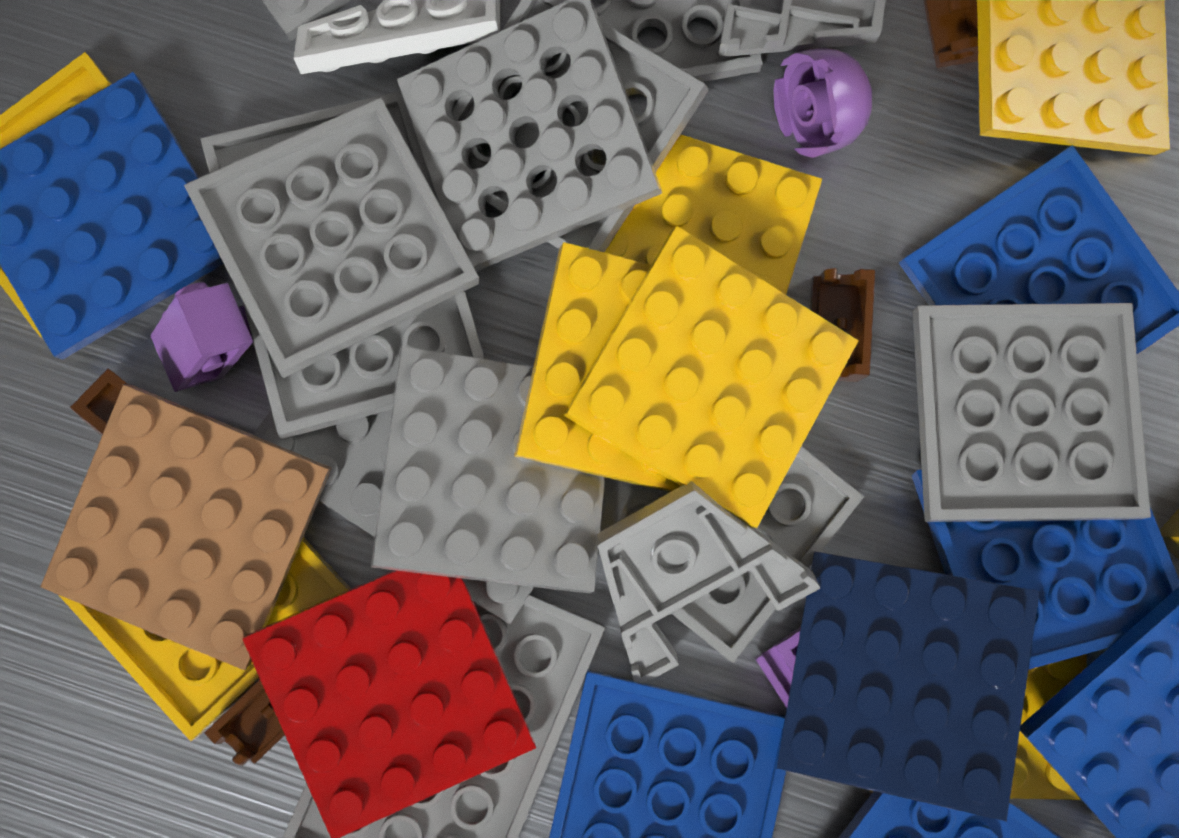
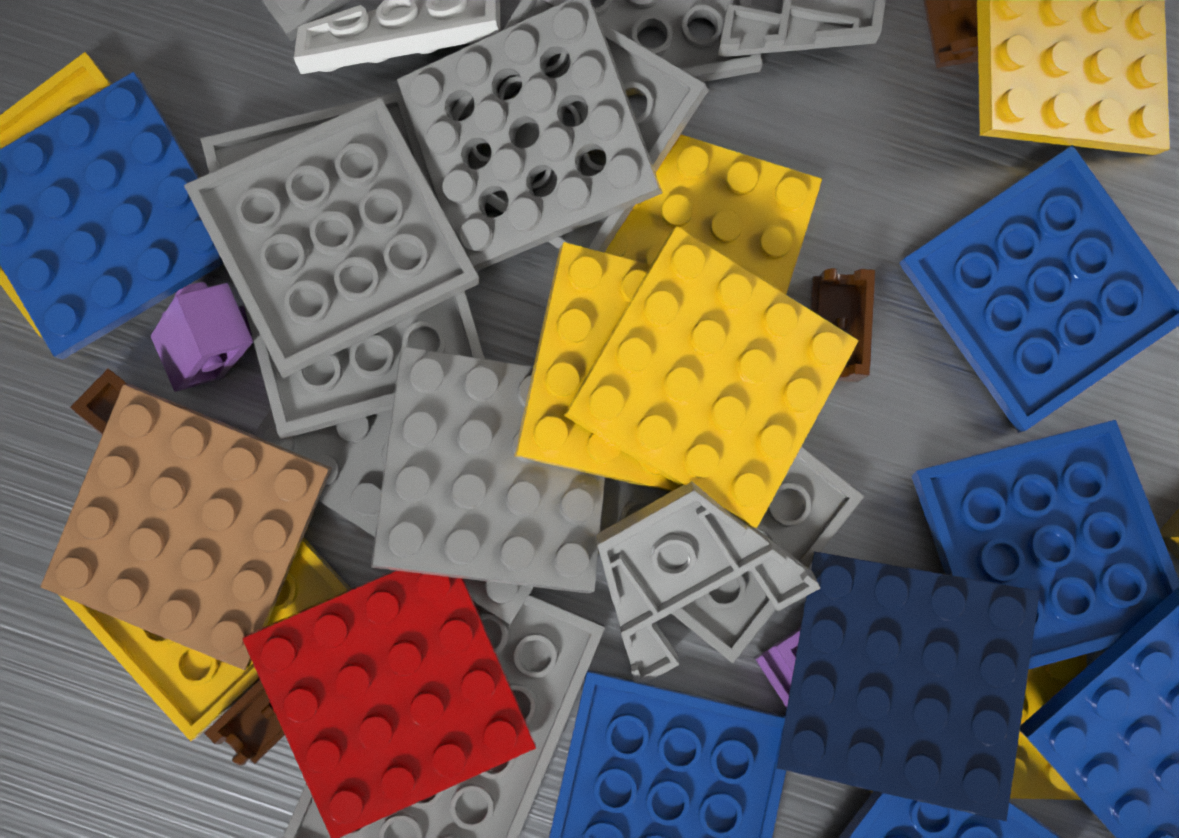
(822, 100): medium lavender cylinder -> none
(1030, 413): light grey plate -> none

